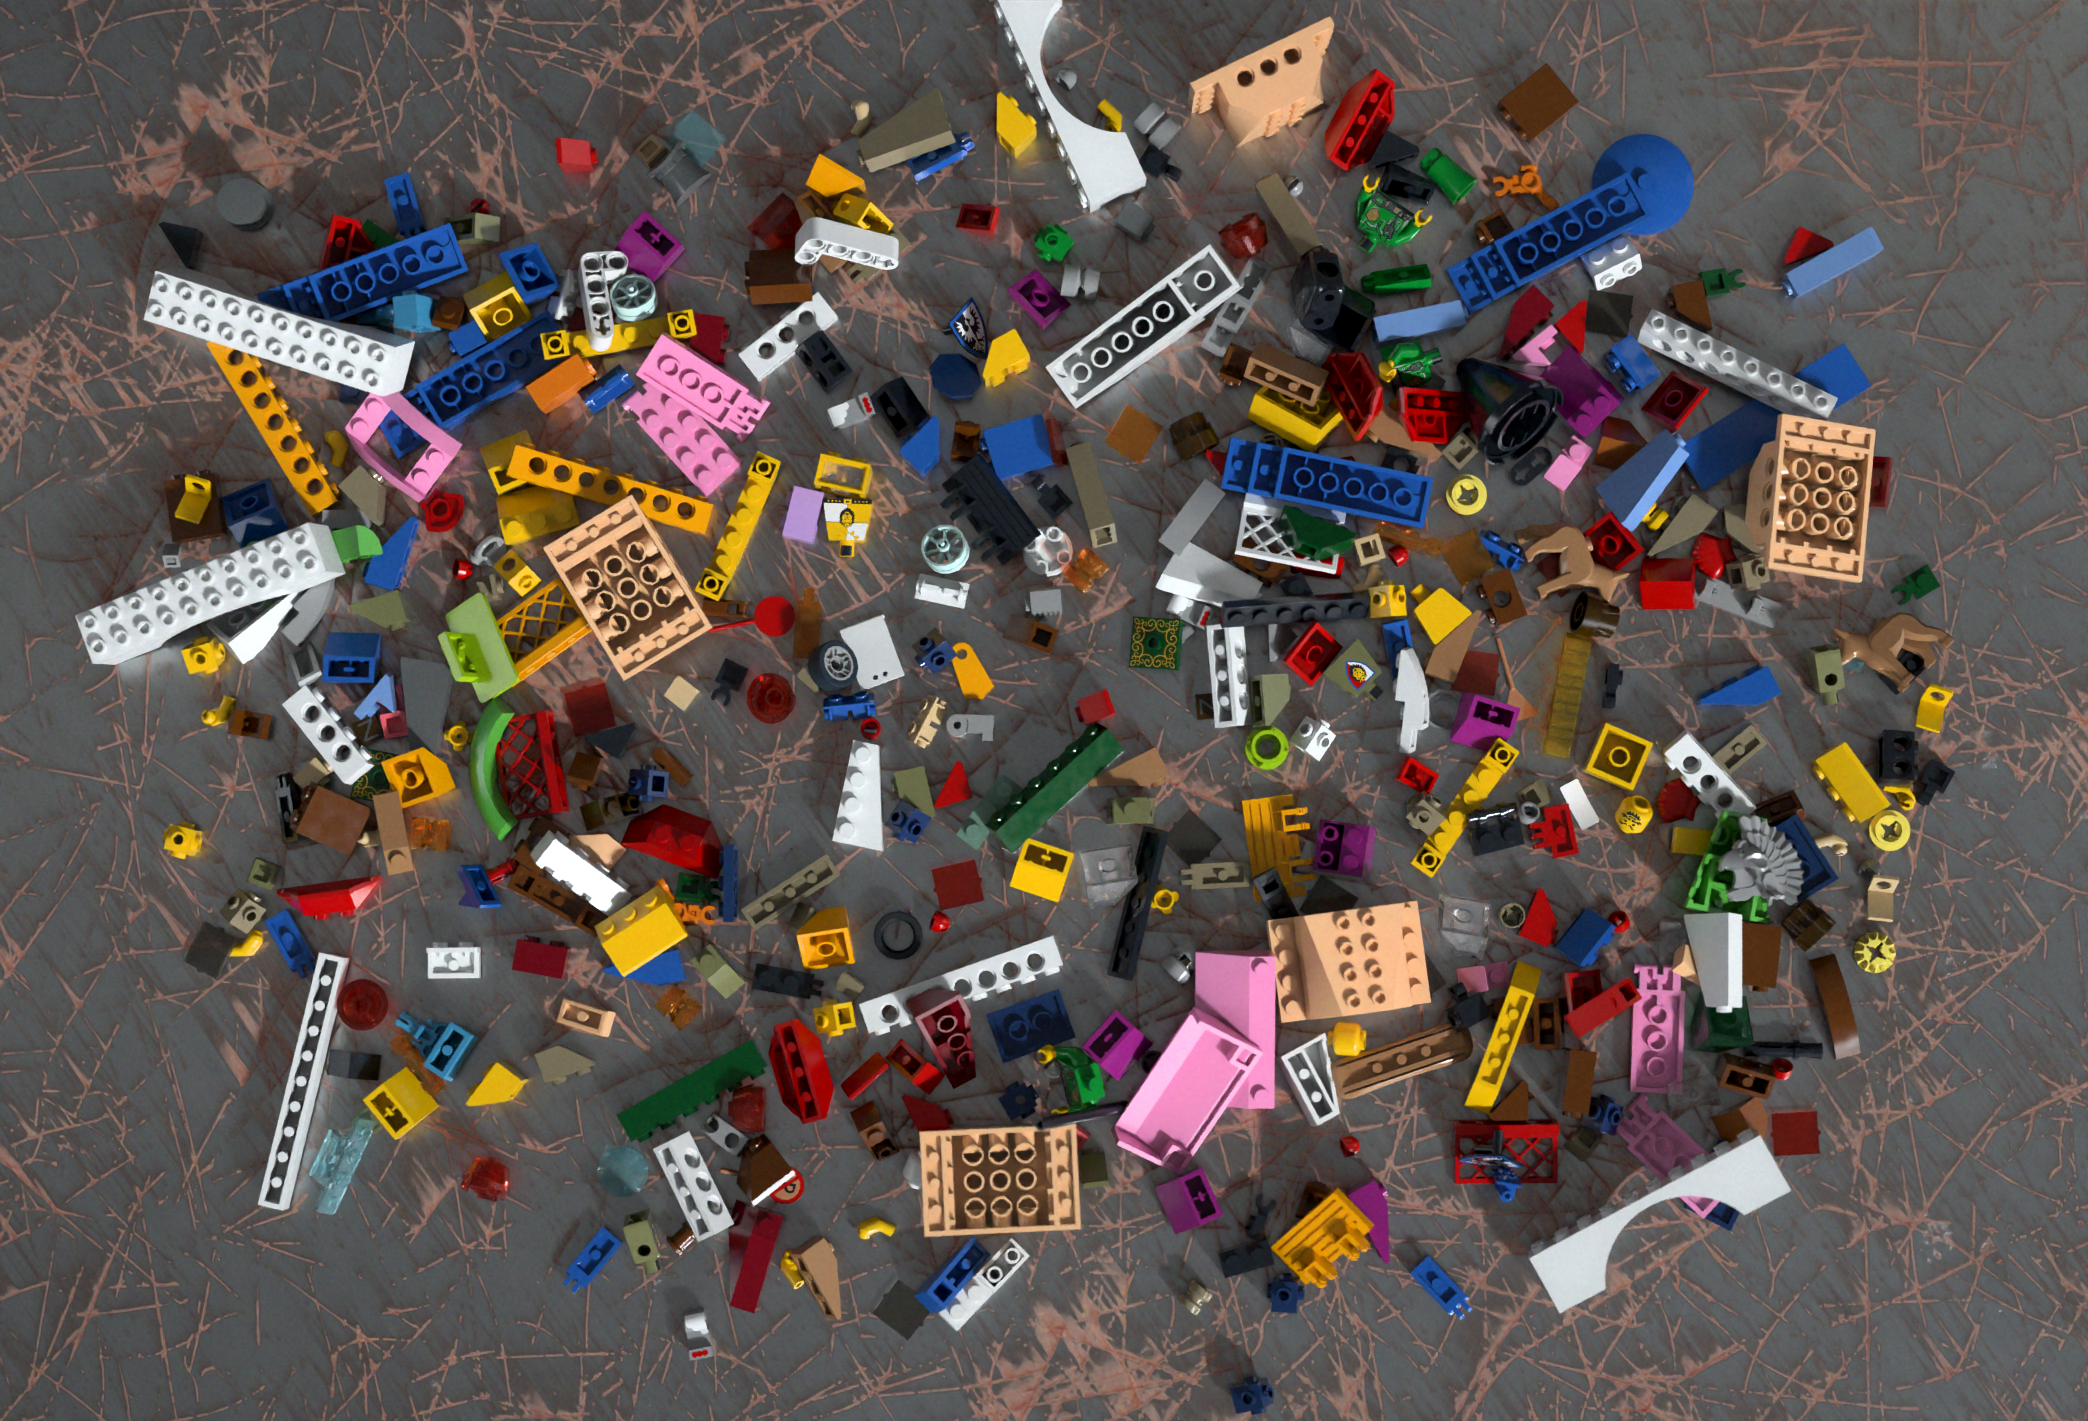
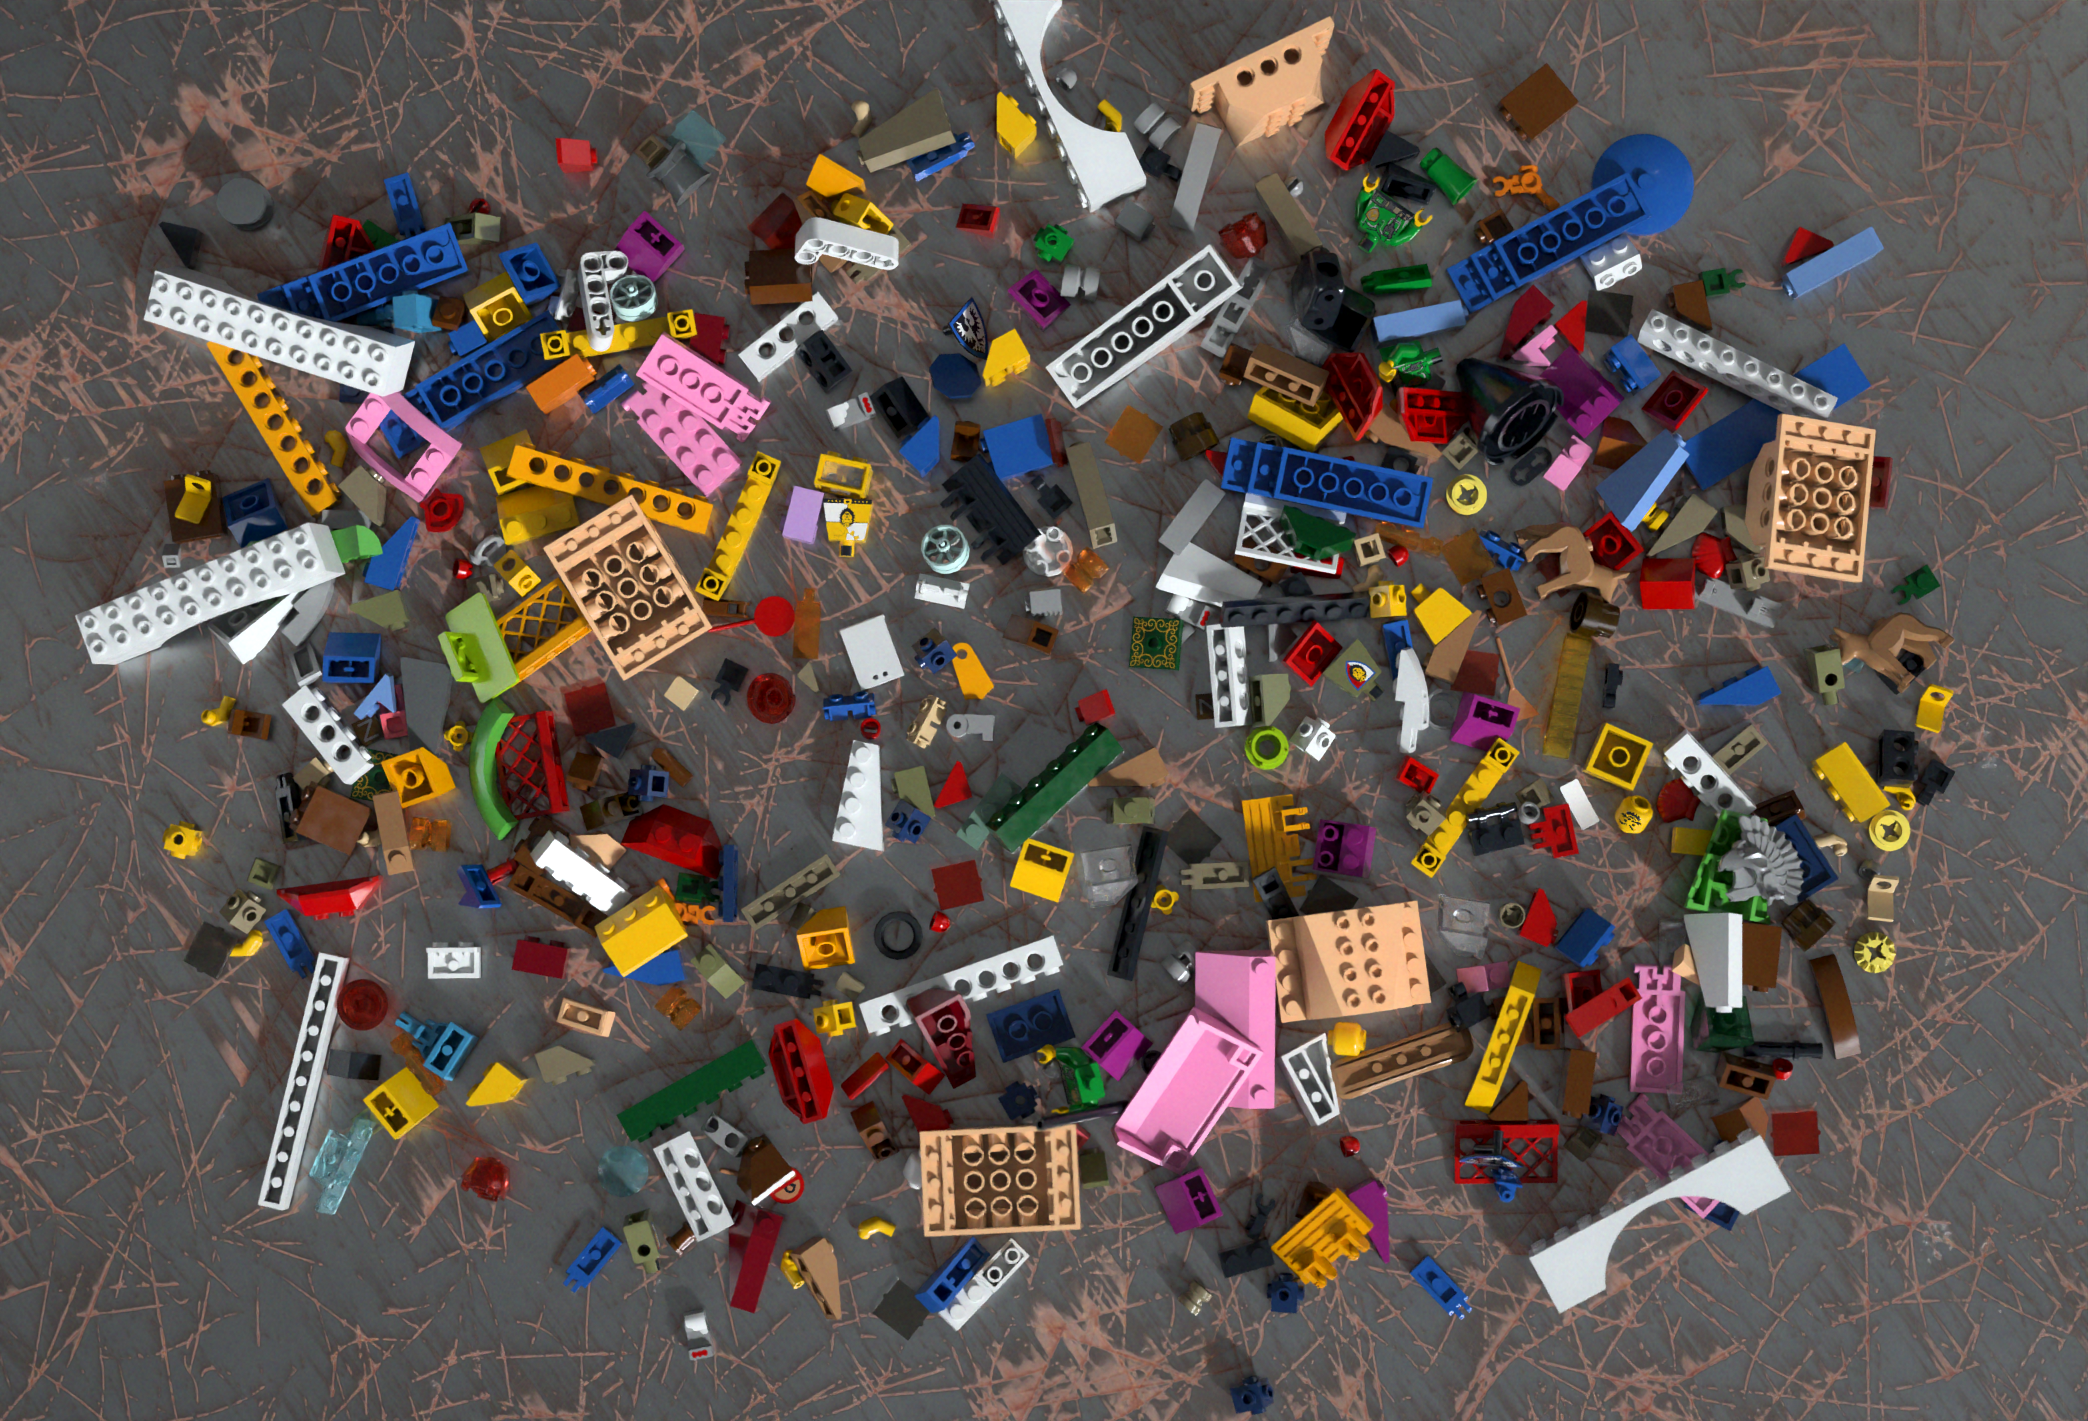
(203, 654): yellow brick -> none
(748, 1108): clear red cone -> none
(832, 665): black wheel -> none
(1195, 176): none -> light grey slope
(1622, 916): red hinge -> none

